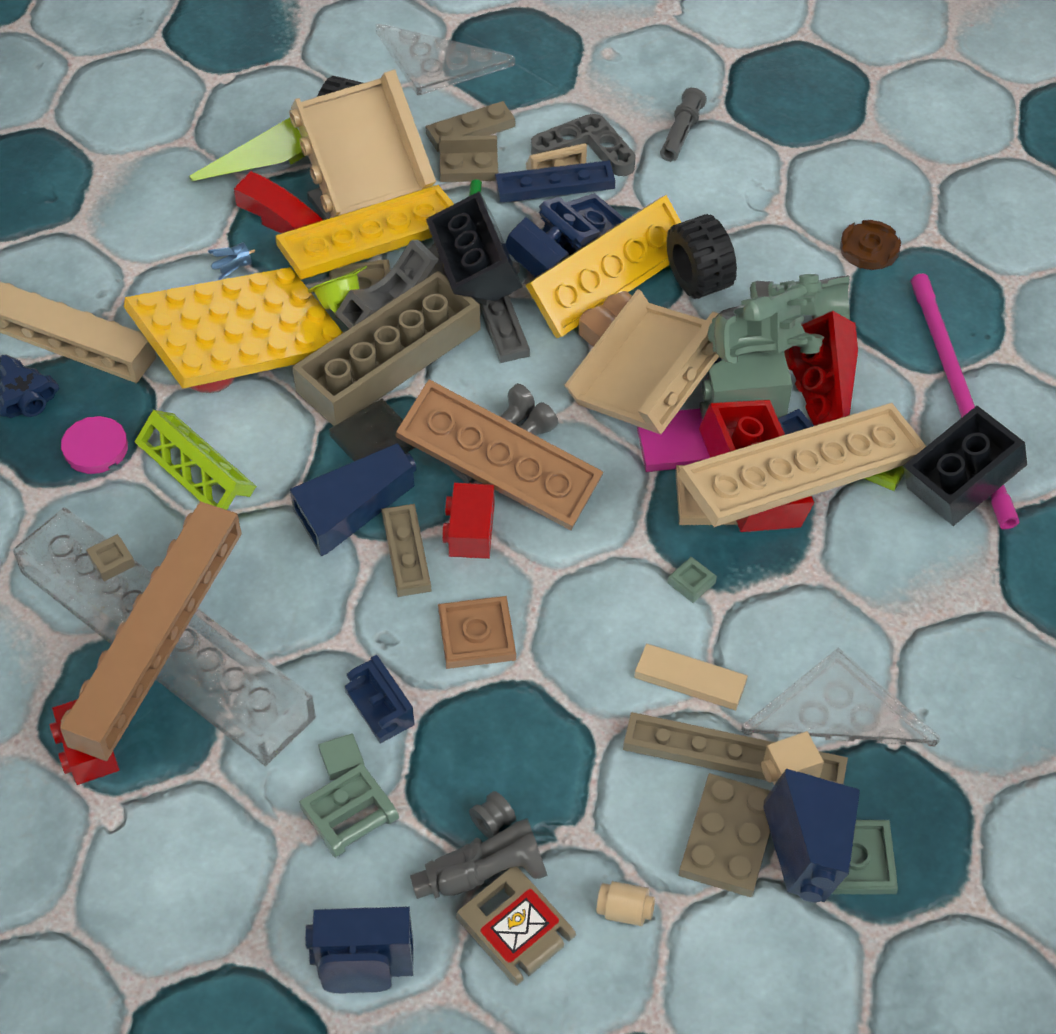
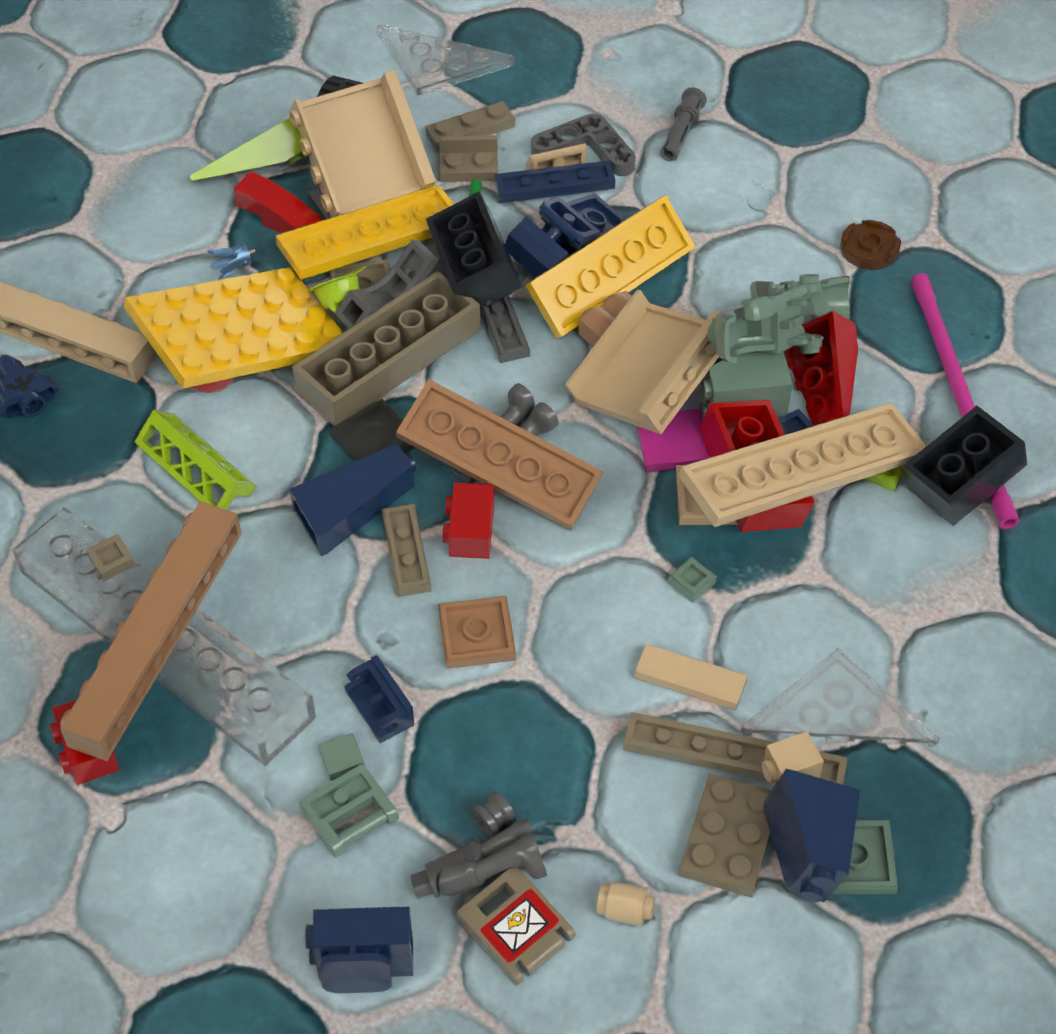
(94, 444): dark pink tile -> none
(701, 256): black tyre -> none

